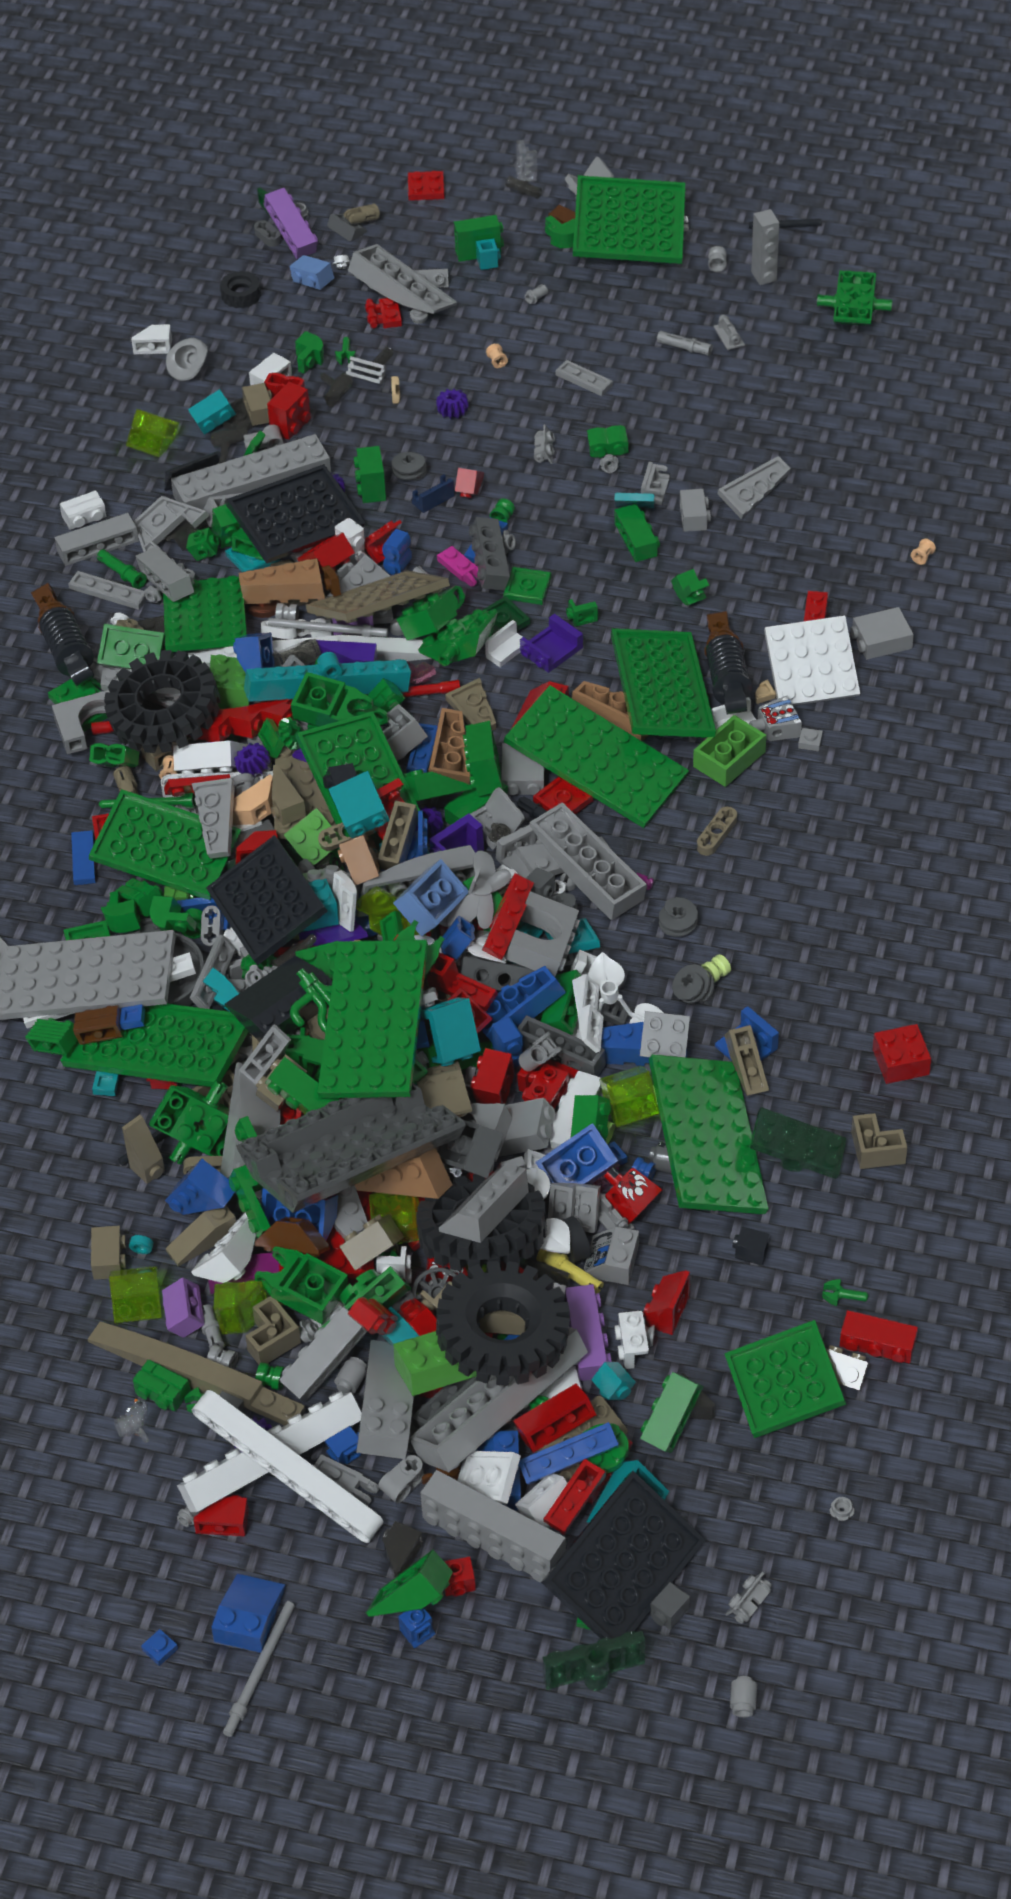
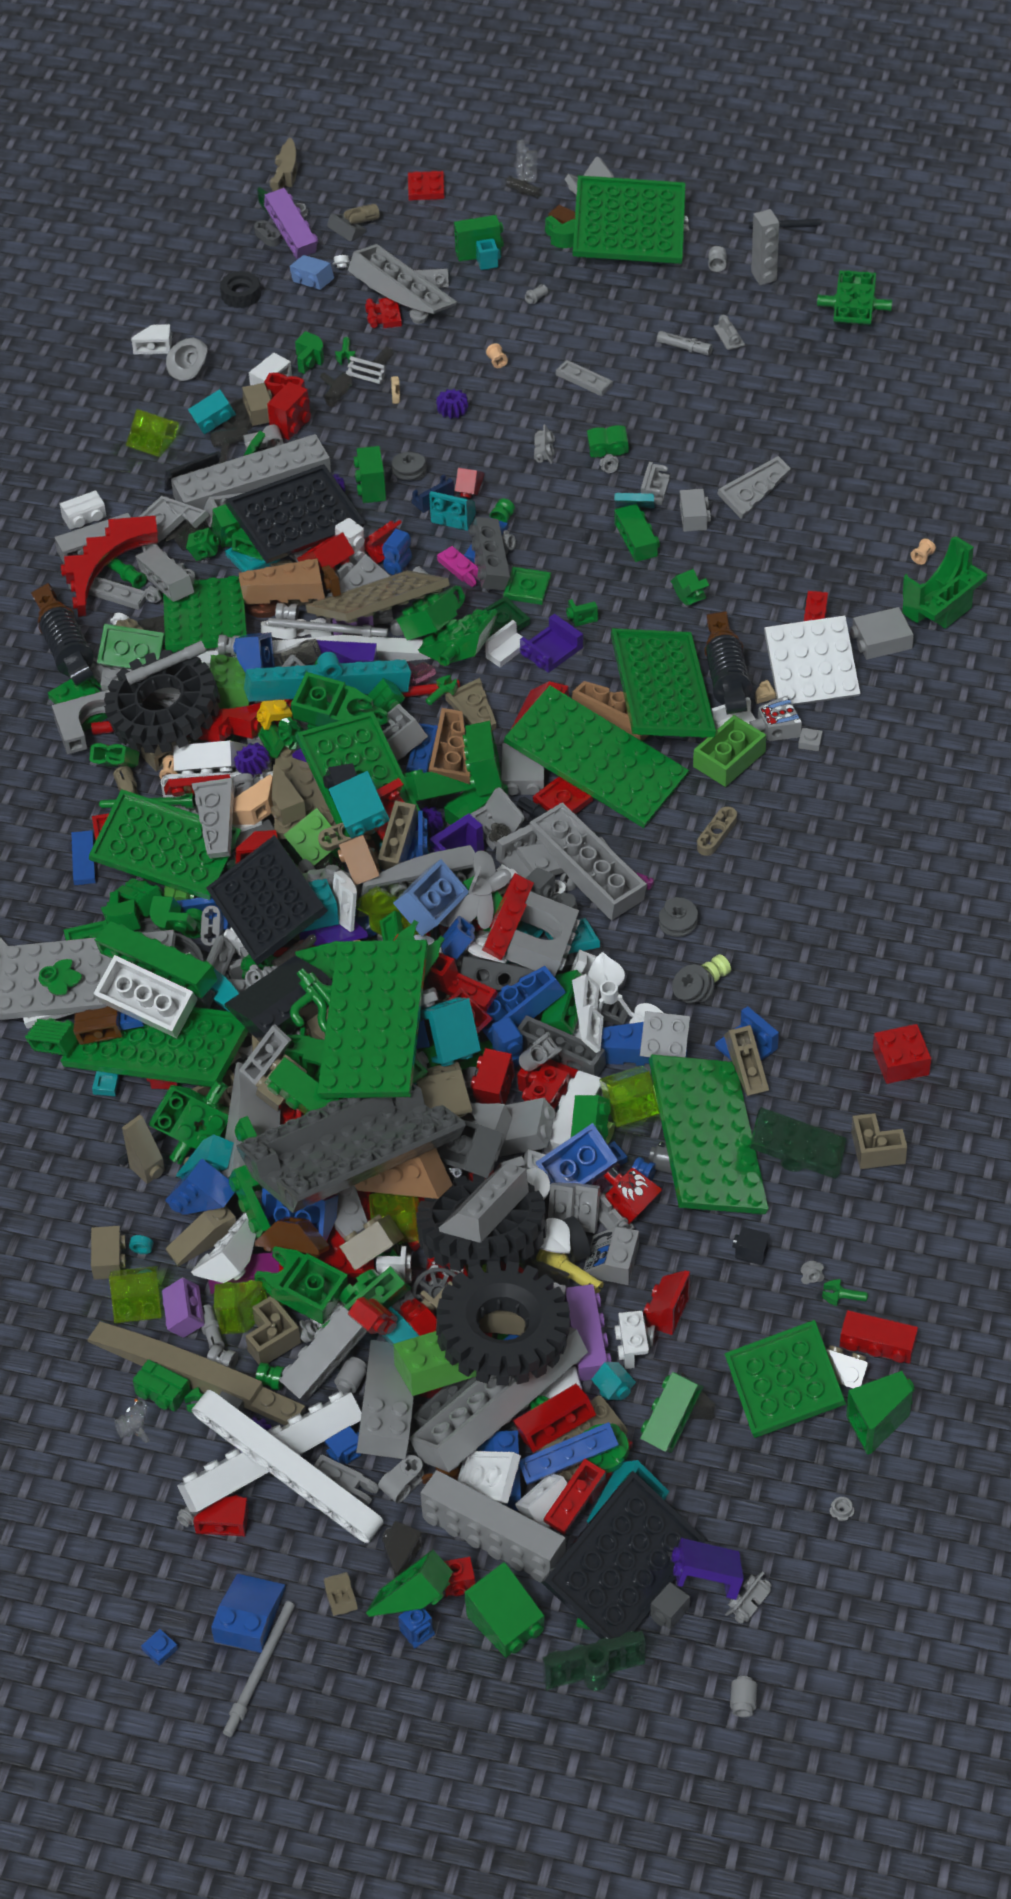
(59, 977): none -> green plate
(119, 537): none -> red arch
(145, 996): none -> white brick
(156, 958): none -> green brick
(187, 653): none -> light grey piece
(213, 1150): none -> teal slope
(225, 645): none -> light grey wheel
(272, 711): none -> yellow bracket
(286, 167): none -> dark tan slope
(340, 1594): none -> dark tan bracket
(444, 687): none -> green bar
(451, 510): none -> teal slope
(503, 1611): none -> green slope
(708, 1563): none -> dark purple panel
(812, 1272): none -> light grey plate
(879, 1409): none -> green slope
(948, 590): none -> green piece

